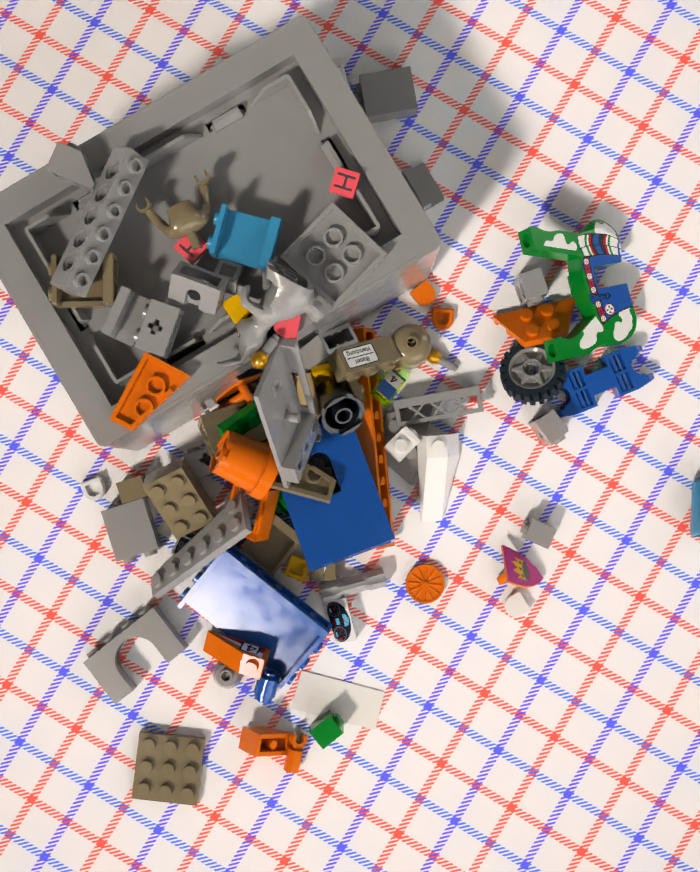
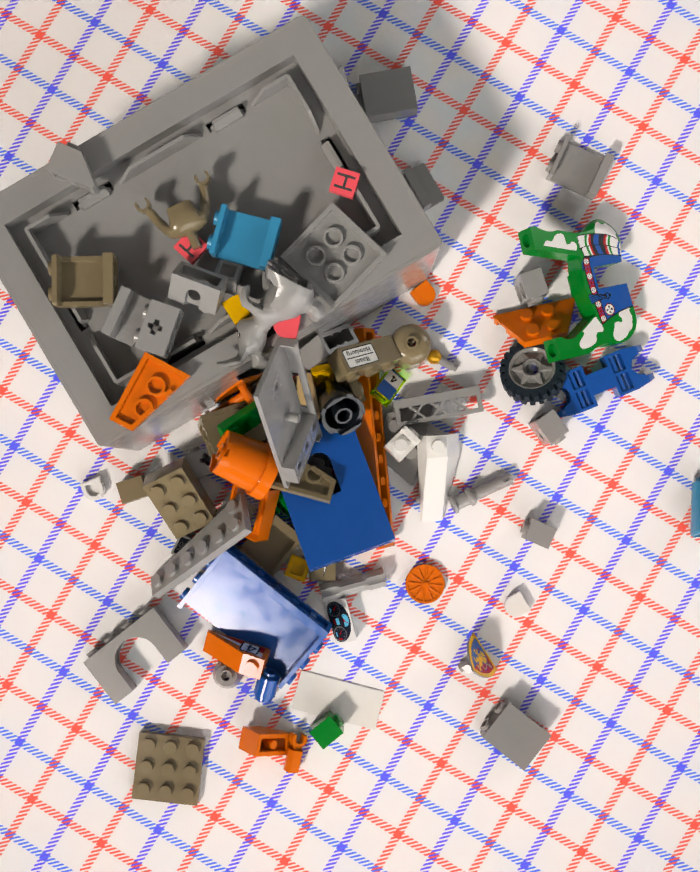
(99, 221): light grey brick -> none
(132, 530): light grey brick -> none
(261, 357): piece -> none
(442, 318): orange tile -> none
(470, 496): none -> light grey pin
(478, 660): none -> shield
(514, 734): none -> light grey panel
(518, 570): dark pink shield -> none
(578, 169): none -> light grey panel

